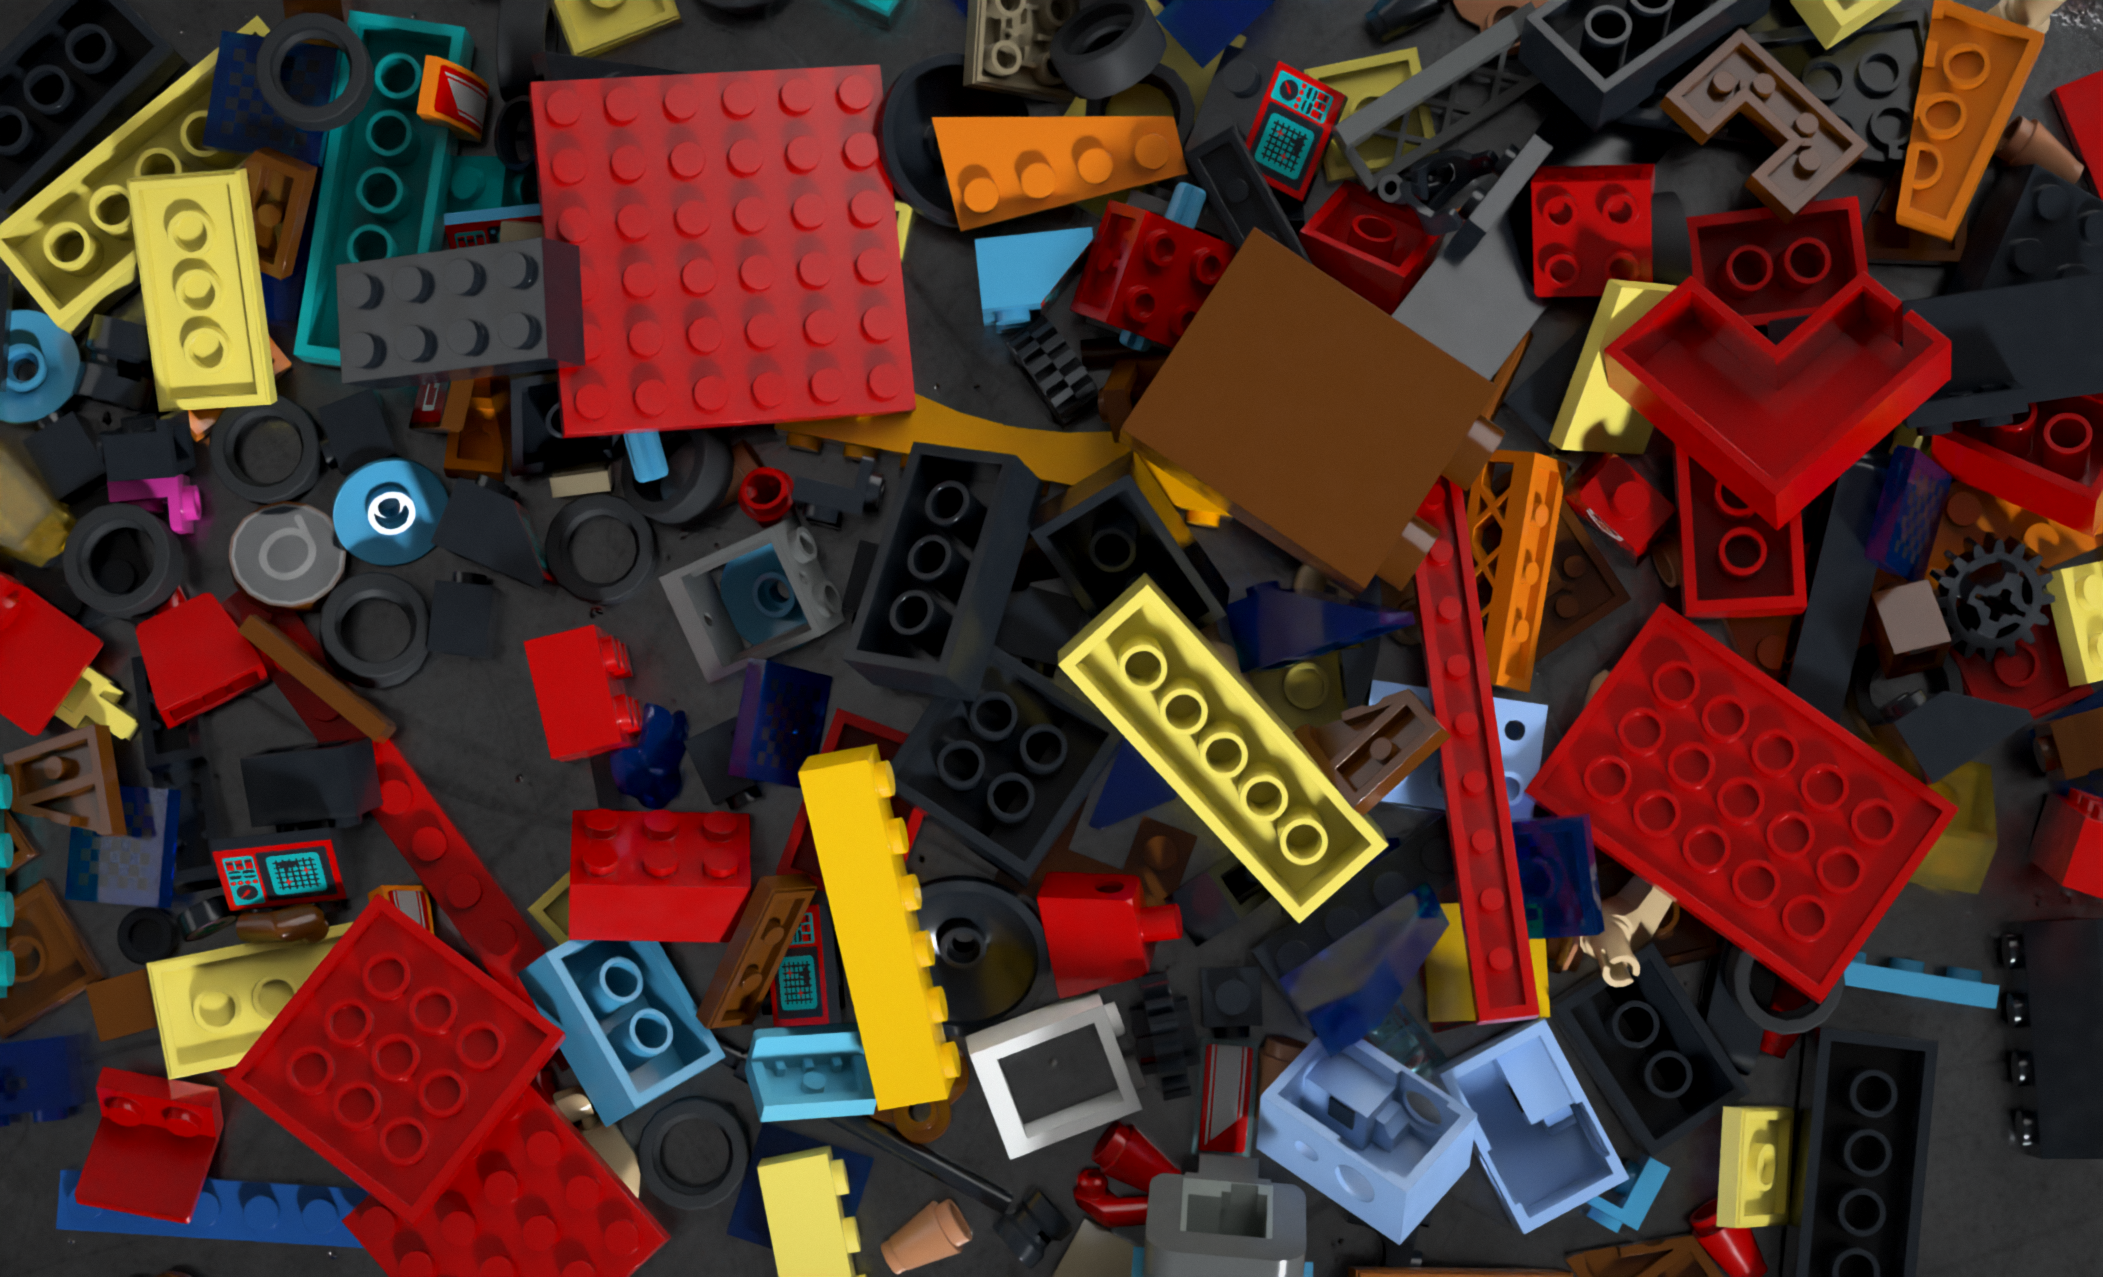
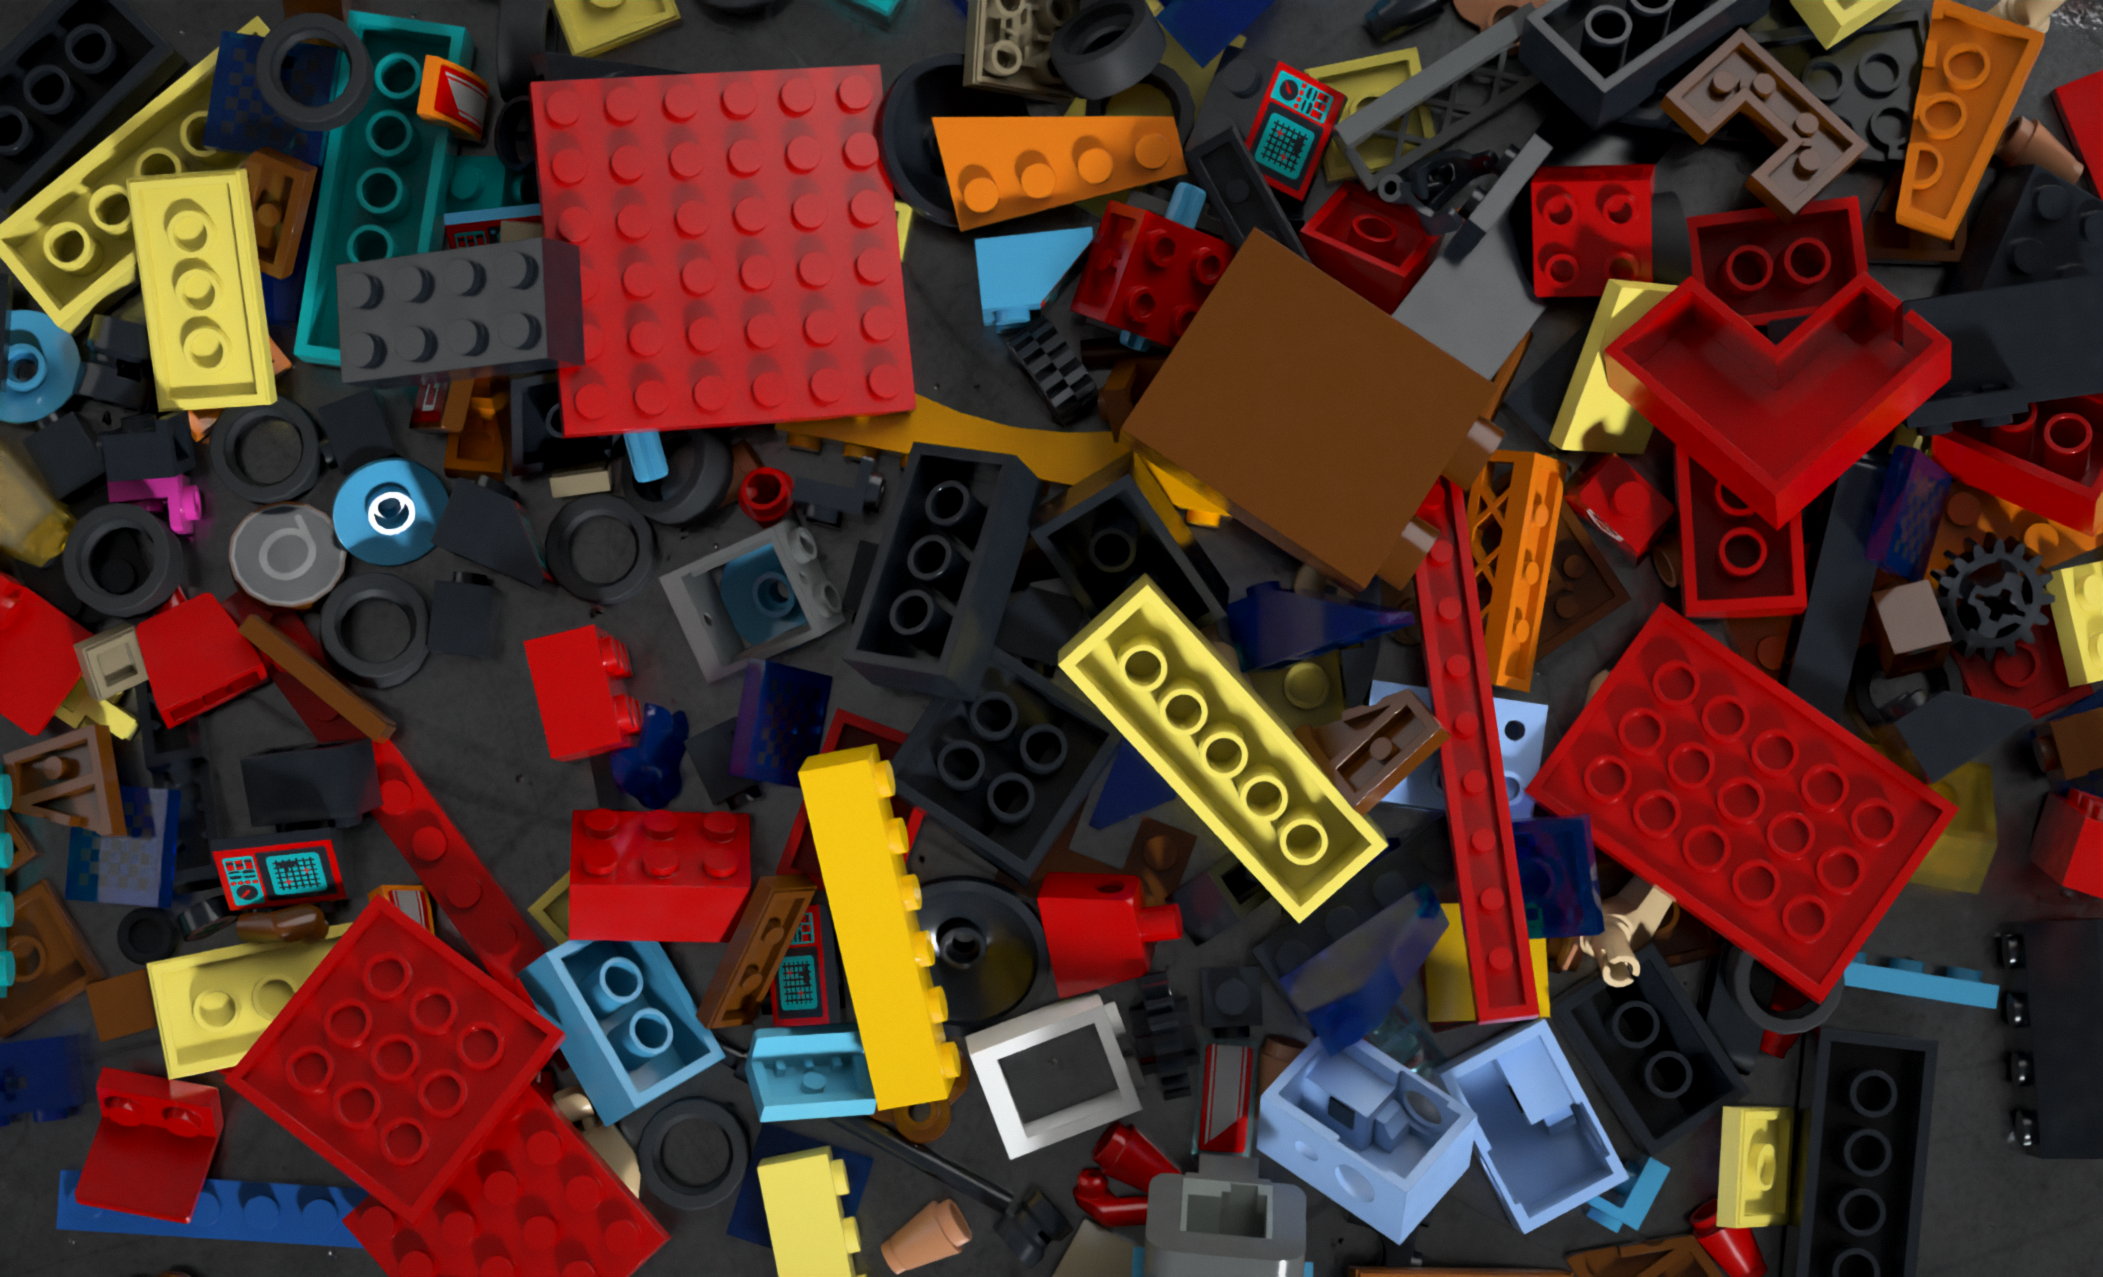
(111, 661): none -> dark tan tile

